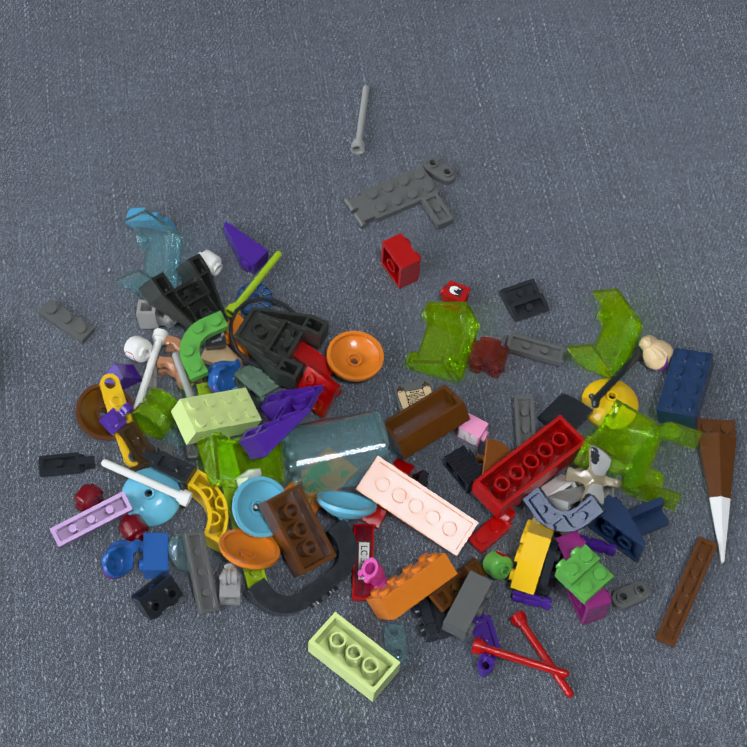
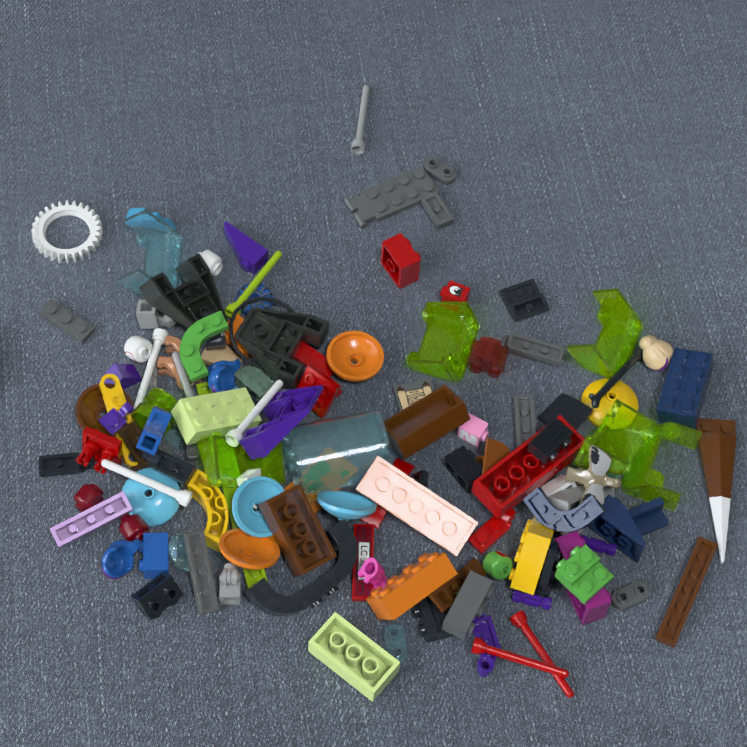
(41, 224): none -> white piece
(101, 447): none -> red plate
(154, 430): none -> blue brick
(234, 435): none -> white piece
(550, 441): none -> black brick

